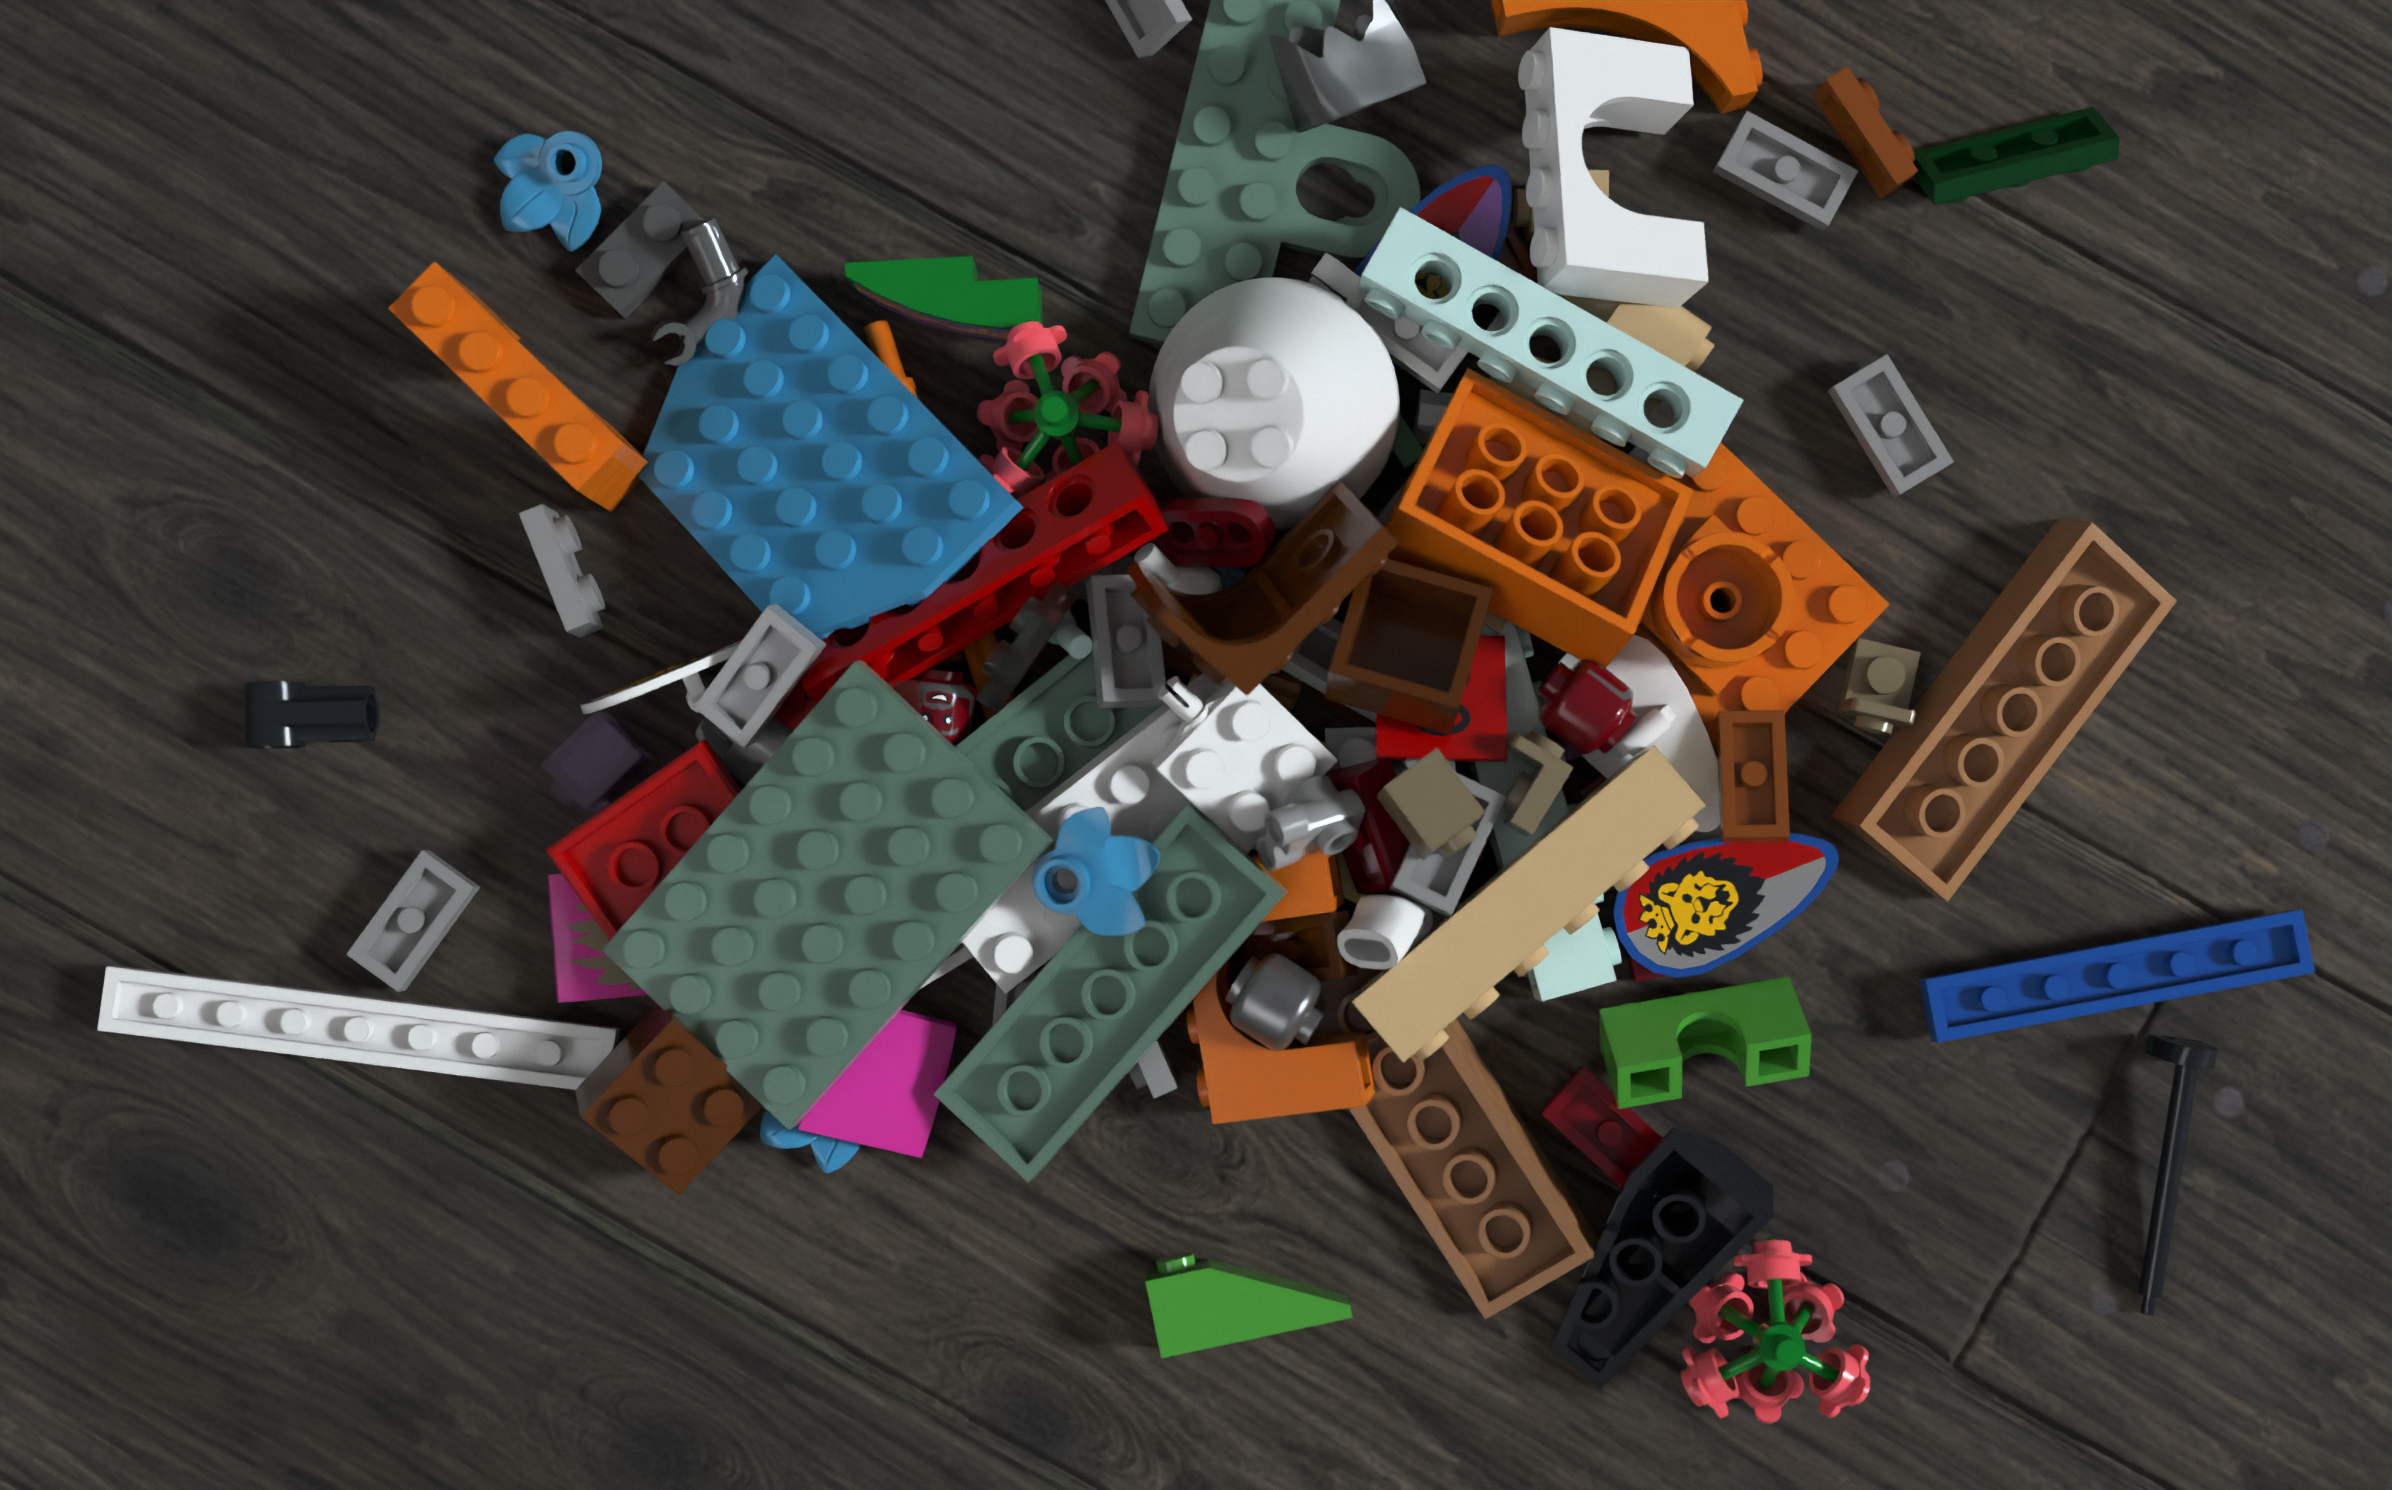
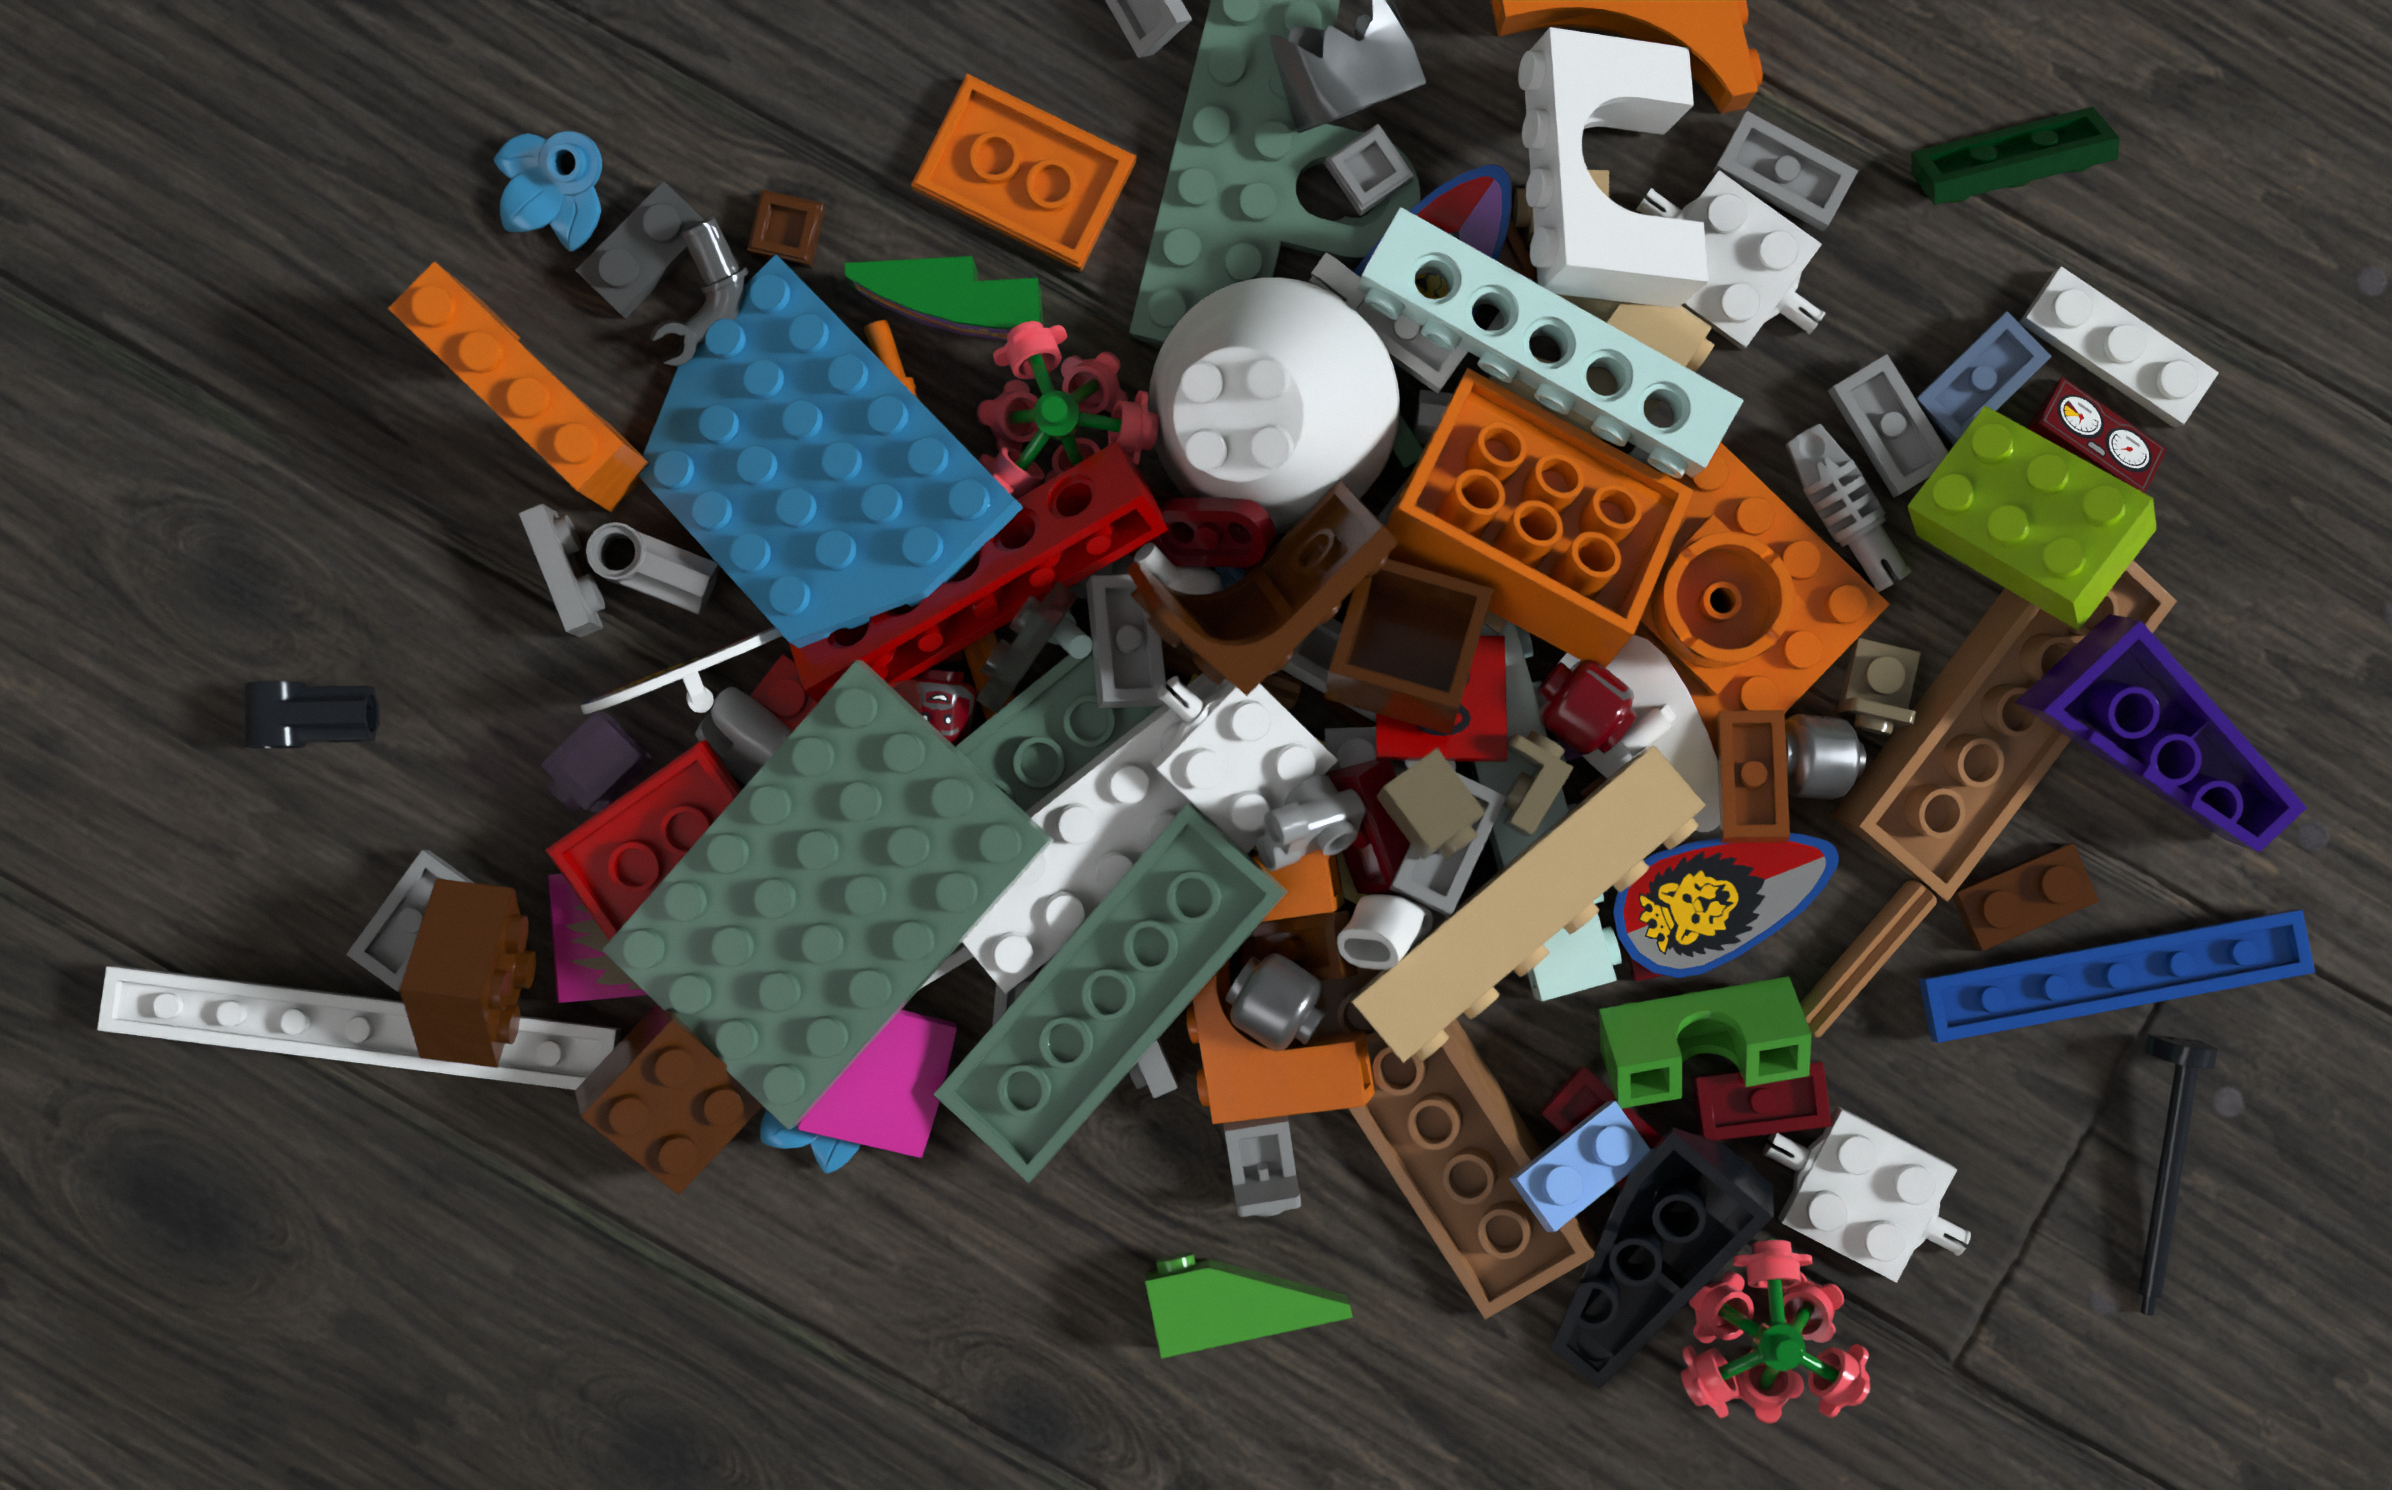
(467, 973): none -> reddish brown piece
(657, 568): none -> light grey piece
(760, 675): light grey plate -> none
(786, 228): none -> reddish brown tile
(1023, 172): none -> orange tile
(1105, 874): dark azure plate -> none
(1262, 1166): none -> light grey bracket
(1369, 169): none -> light grey tile
(1580, 1166): none -> light blue plate
(1734, 1111): none -> dark red plate
(1751, 260): none -> white plate
(1822, 756): none -> flat silver head
(1846, 504): none -> light grey hinge
(1853, 114): dark orange plate -> none
(1866, 955): none -> medium nougat axle
(1867, 1194): none -> white plate
(1982, 377): none -> sand blue plate
(2024, 896): none -> reddish brown plate
(2033, 517): none -> lime brick
(2097, 435): none -> slope
(2118, 347): none -> white plate
(2156, 725): none -> dark purple wedge

